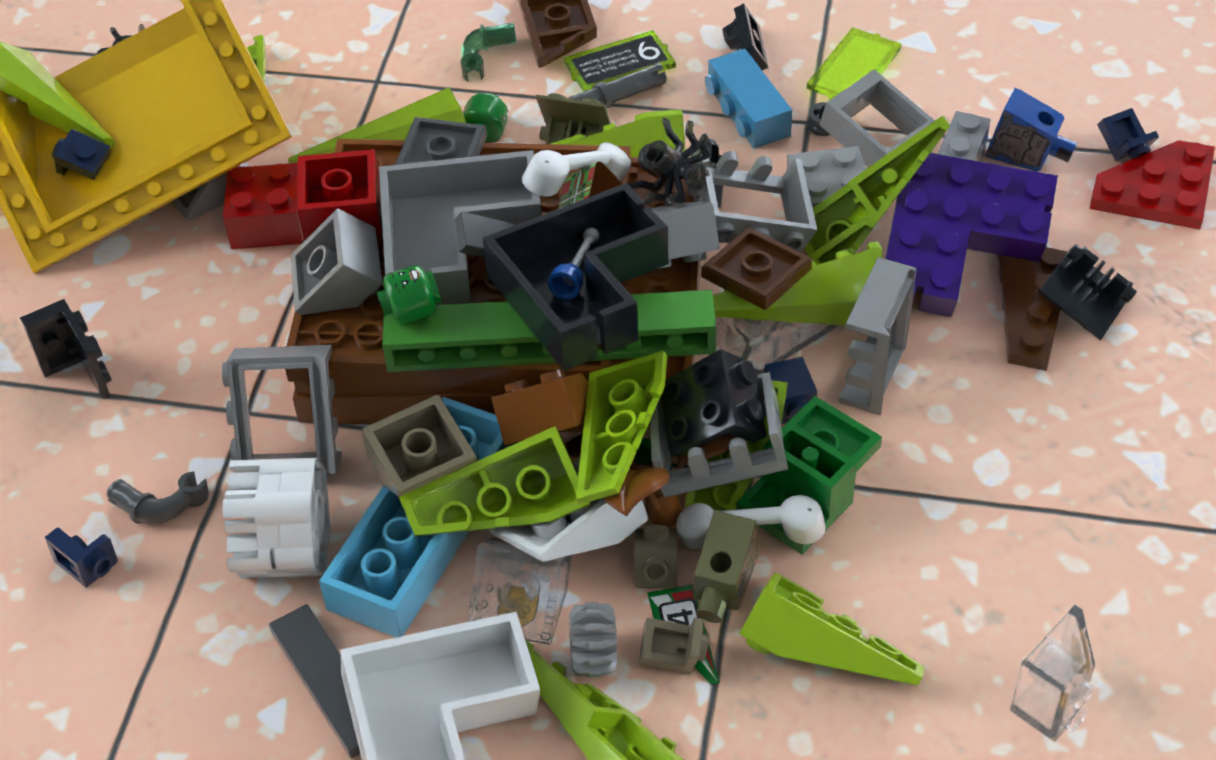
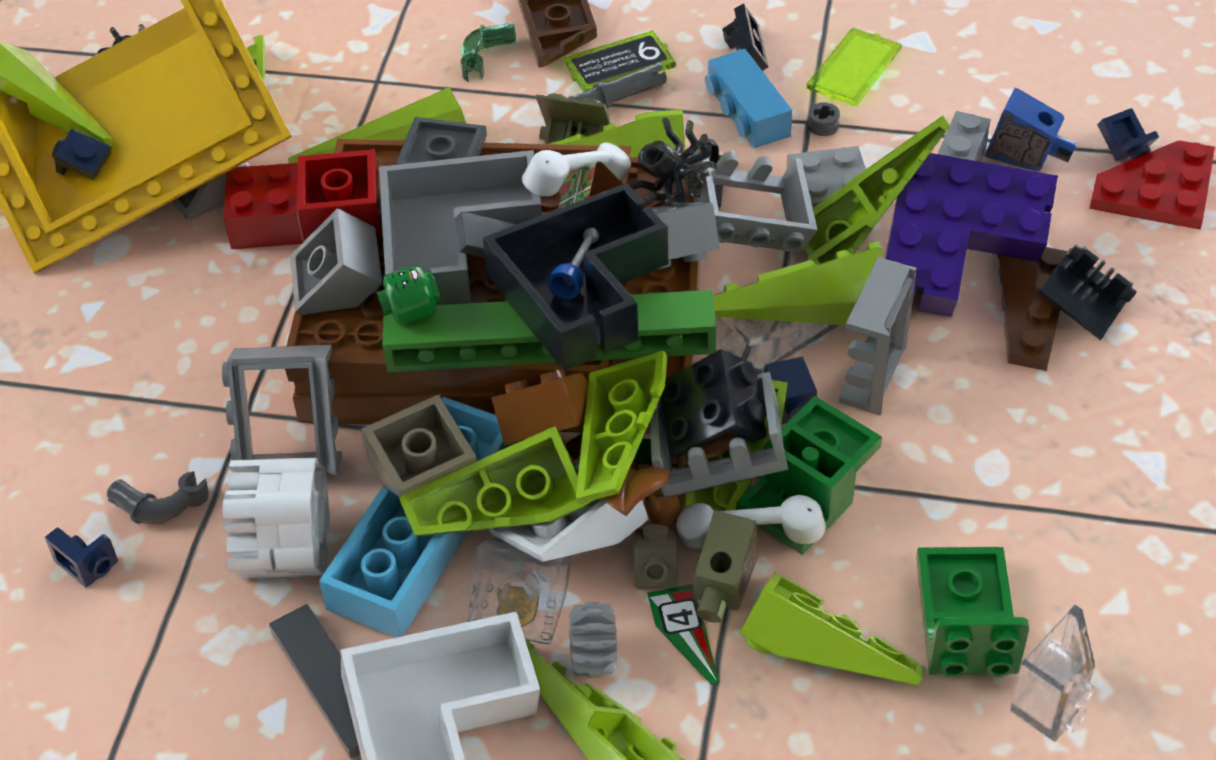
(60, 343): black bracket -> none
(488, 111): green head -> none
(673, 645): dark tan bracket -> none
(756, 268): reddish brown tile -> none
(886, 99): light grey window -> none
(969, 612): none -> green bracket

